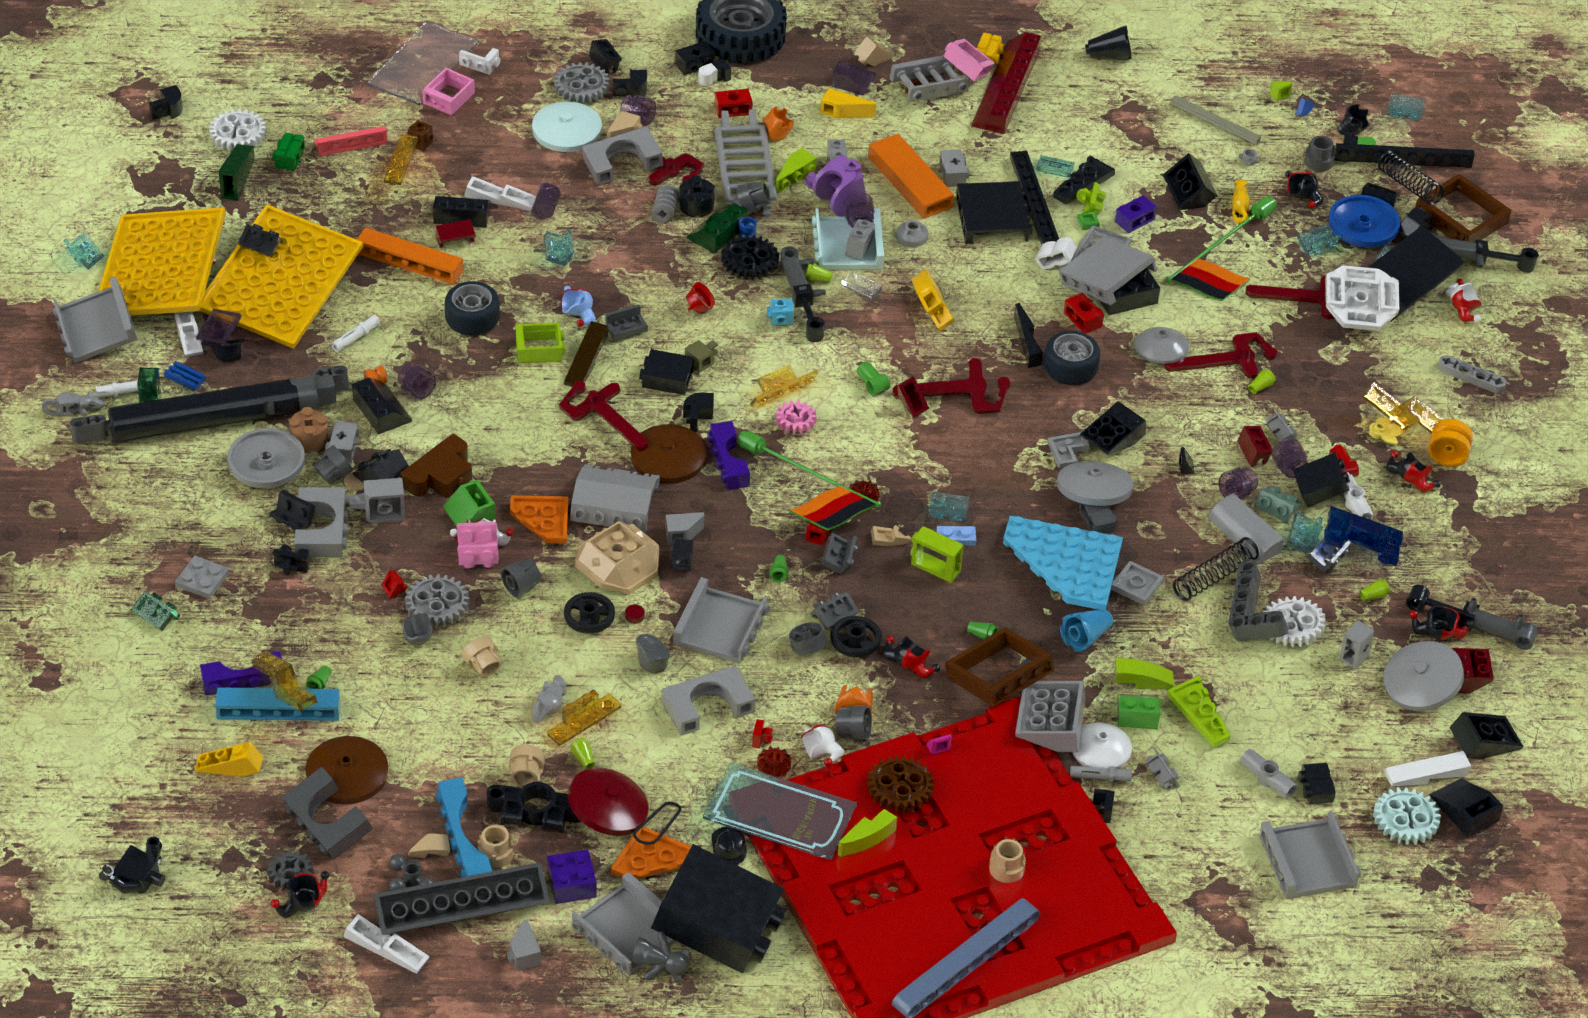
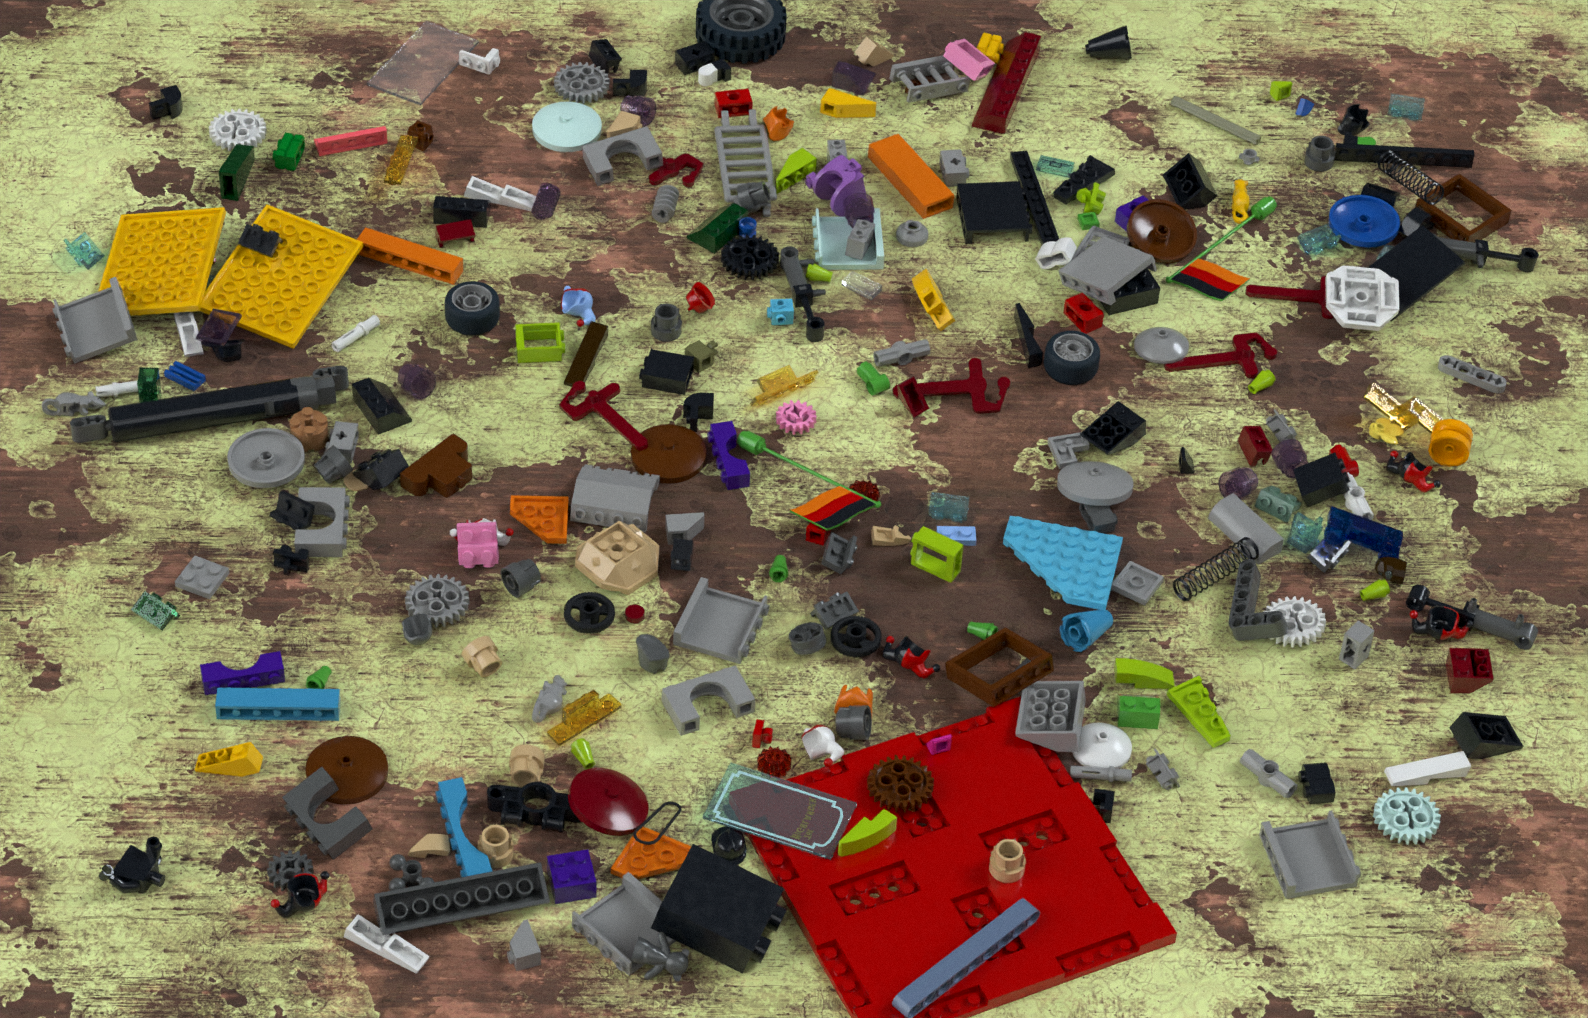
(283, 681): clear yellow bracket -> none
(378, 374): orange wheel -> none
(381, 500): light grey hinge -> none
(393, 584): red tile -> none
(443, 102): bright pink window -> none
(470, 503): bright green slope -> none
(558, 248): clear light blue bracket -> none
(625, 322): dark grey bracket -> none
(666, 323): none -> dark grey piece
(696, 196): black brick -> none
(901, 352): none -> light grey piece
(1162, 230): none -> reddish brown dish
(1304, 186): black piece -> none
(1391, 569): none -> dark brown rock
(1423, 676): light grey dish -> none
(1464, 300): piece -> none
(1468, 806): black slope -> none

